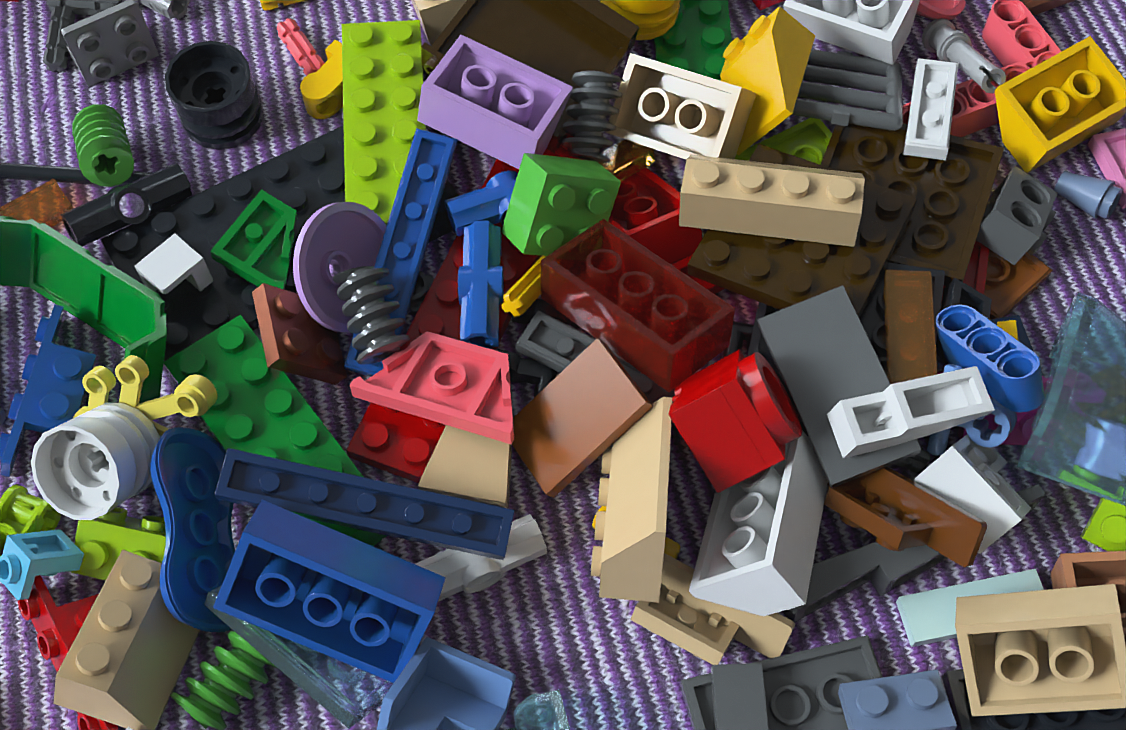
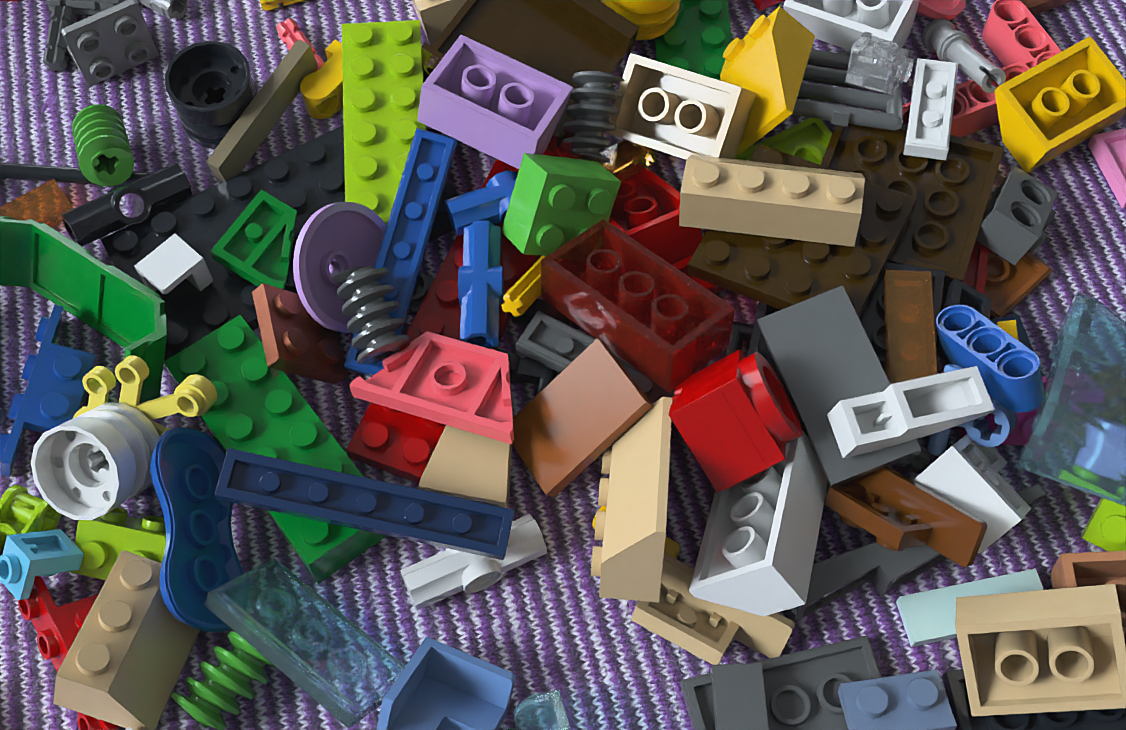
(262, 112): none -> dark tan tile
(329, 591): blue brick -> none
(878, 64): none -> clear brick
(1090, 194): sand blue cone -> none

